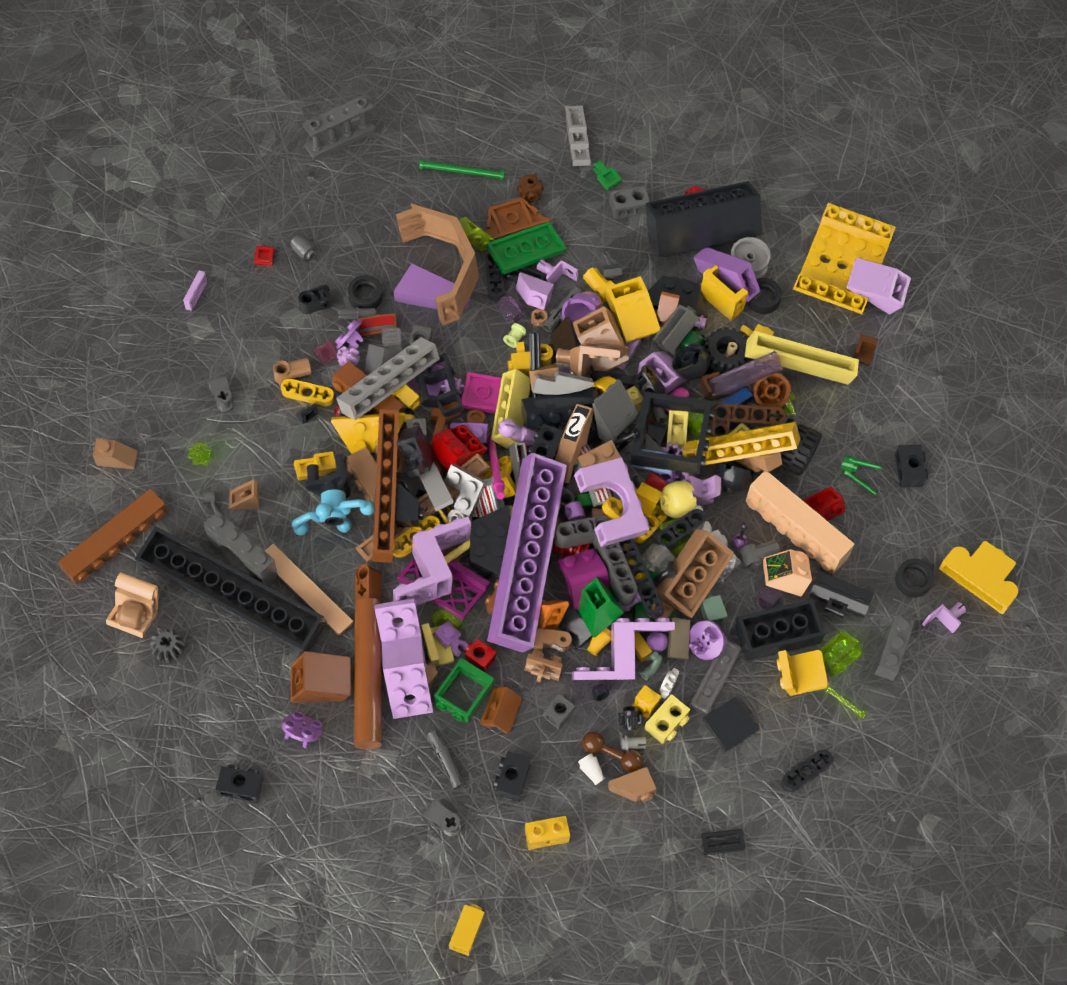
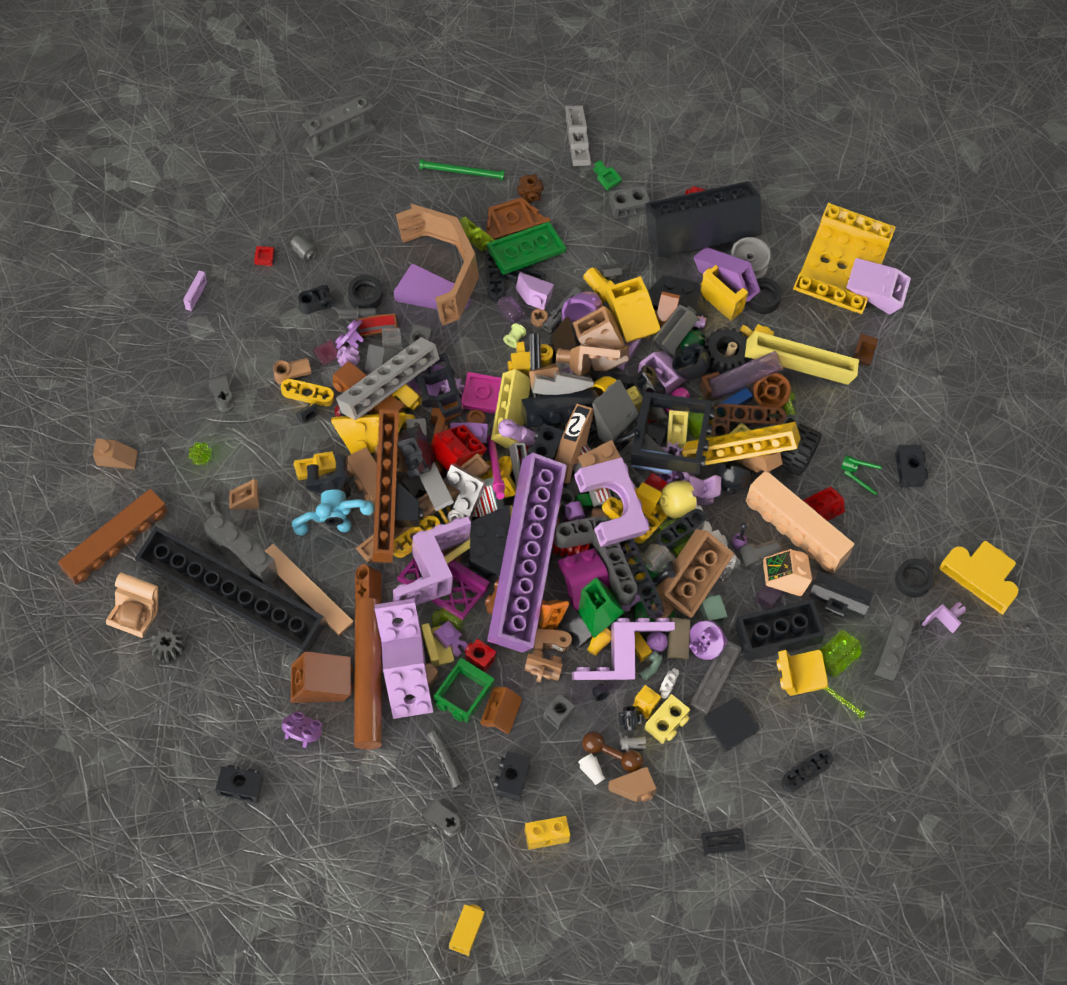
(554, 272): lavender bracket -> none

